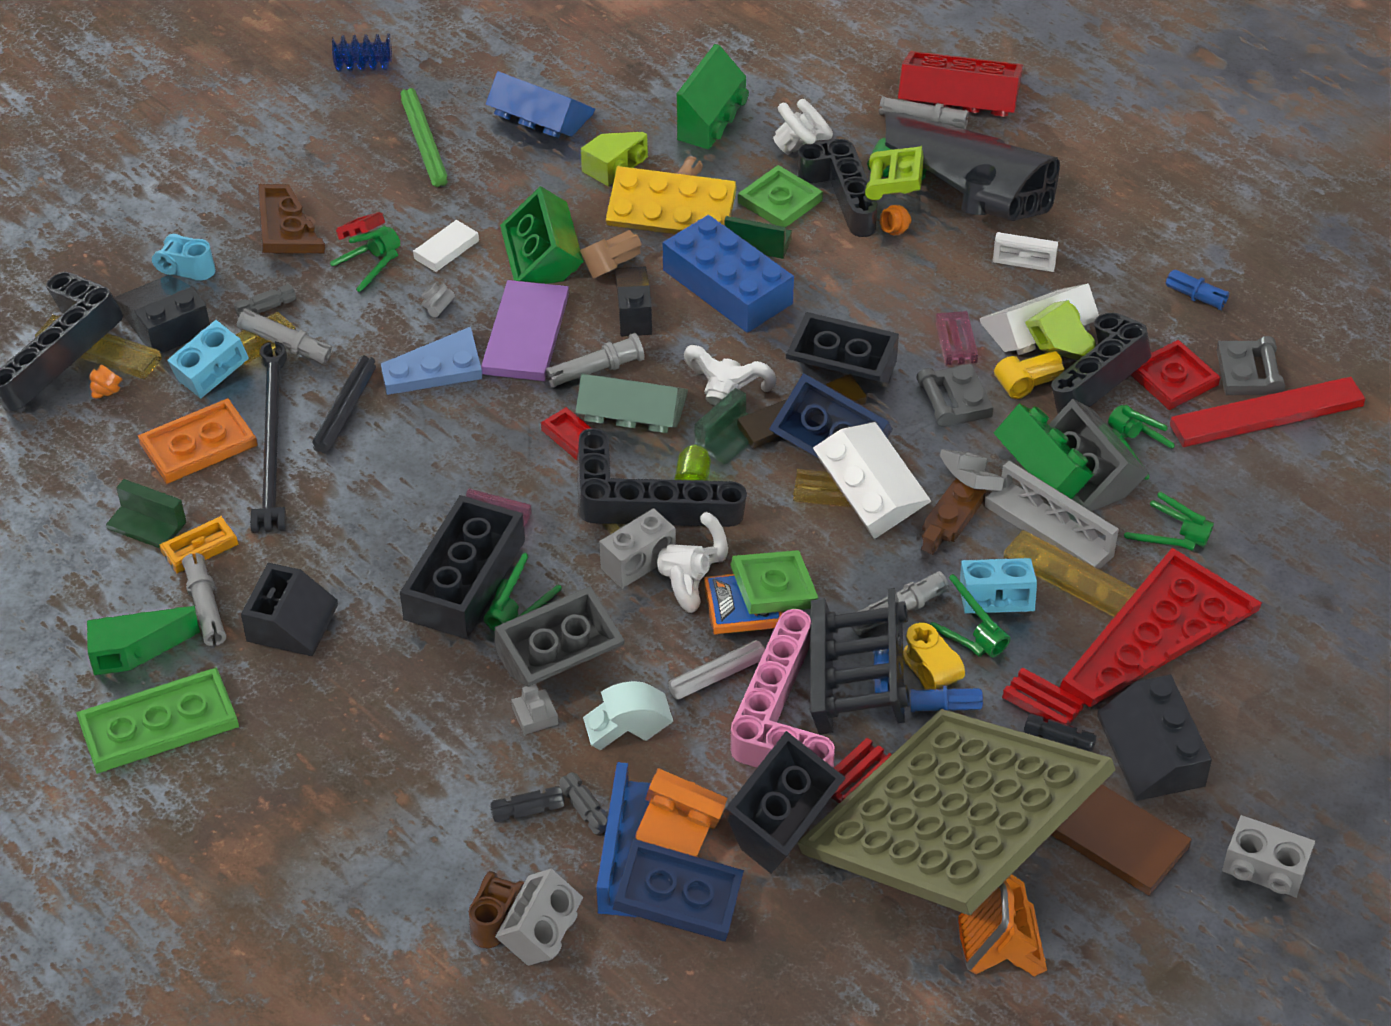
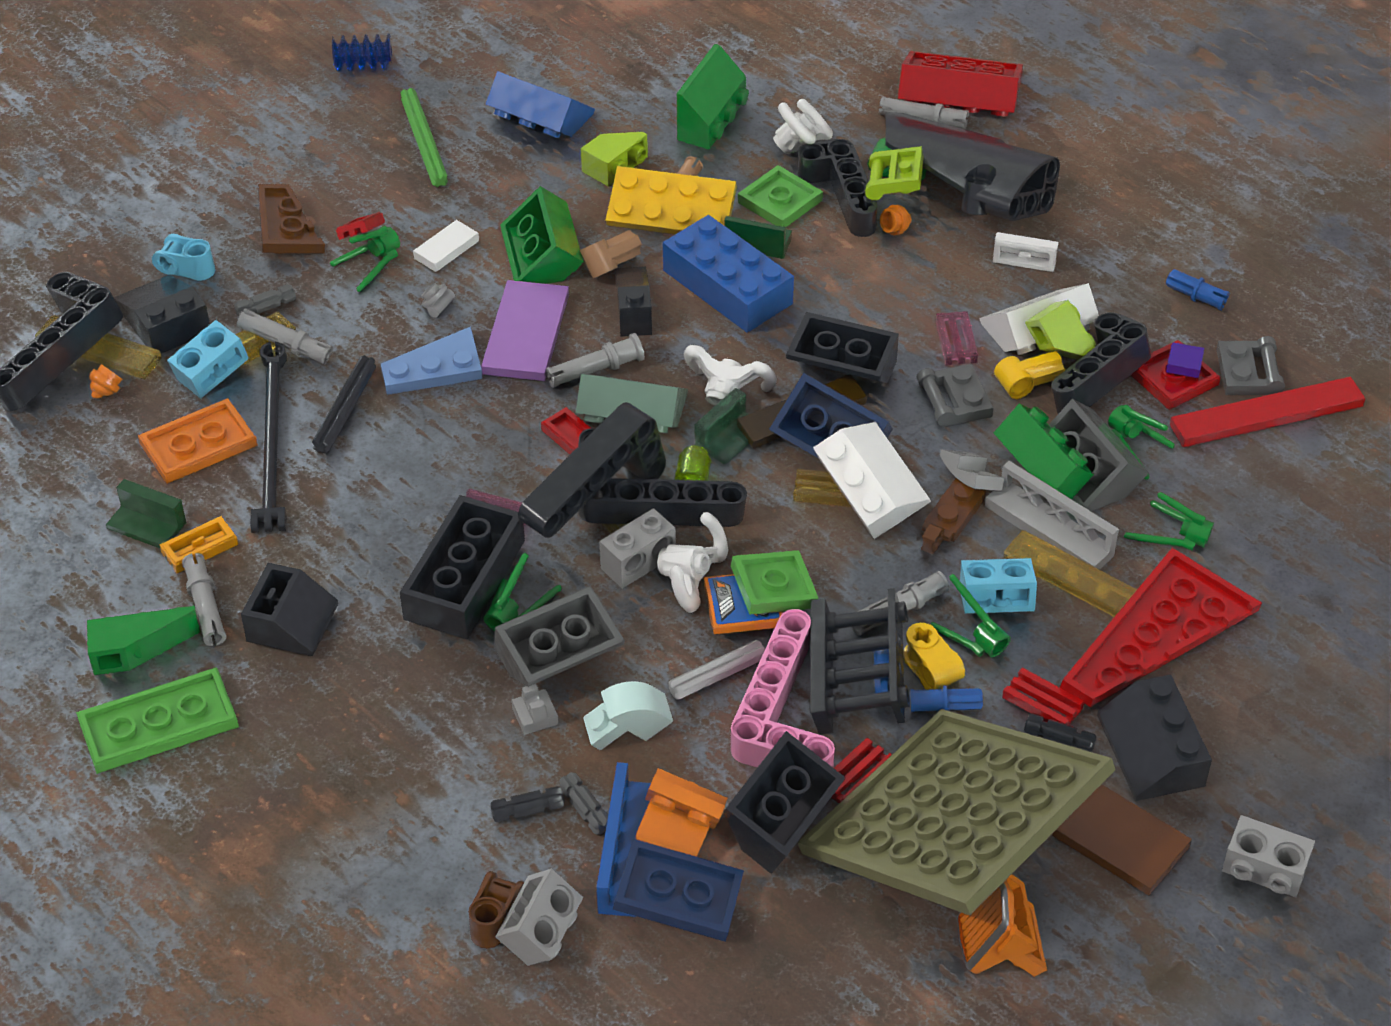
(622, 440): none -> black beam
(1185, 360): none -> dark purple tile

